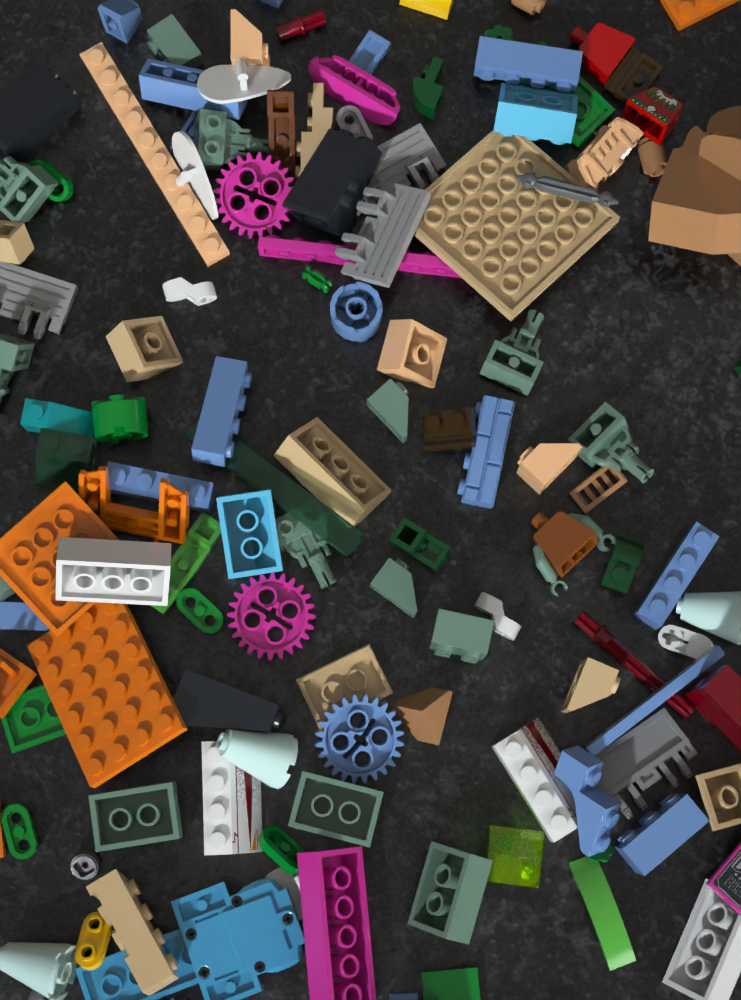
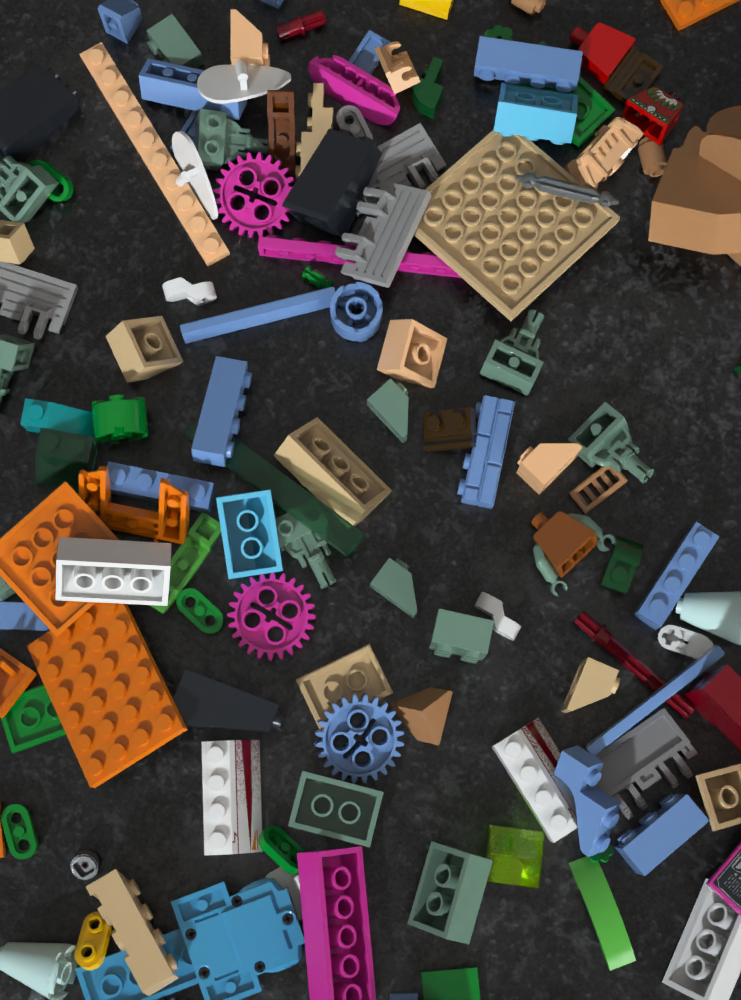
(135, 816): sand green brick -> none
(257, 315): none -> medium blue tile
(260, 753): light aqua cone -> none
(397, 68): none -> light nougat hinge
(419, 544): dark green brick -> none

